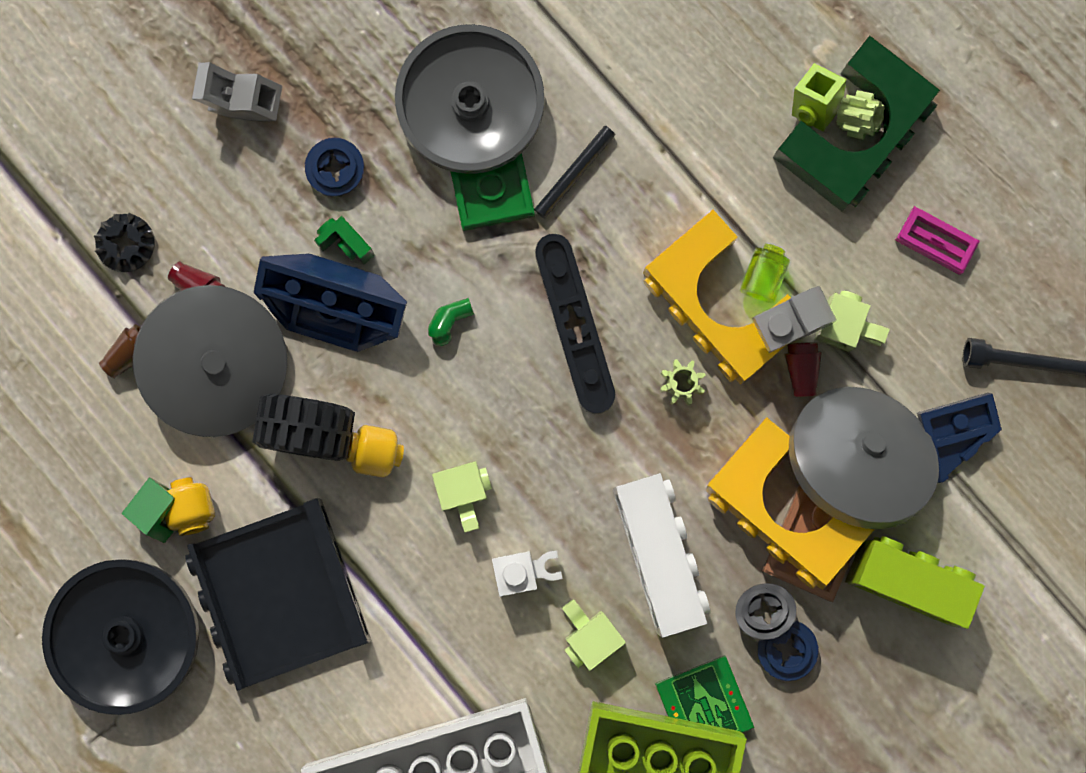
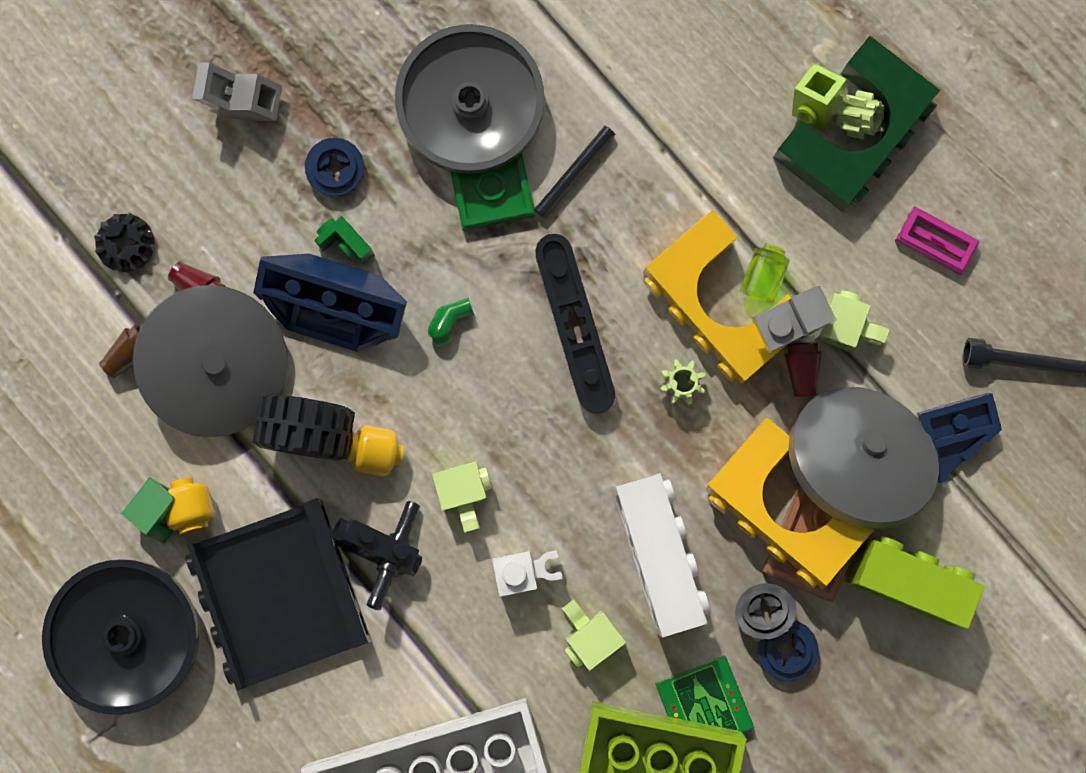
(389, 552): none -> black piece

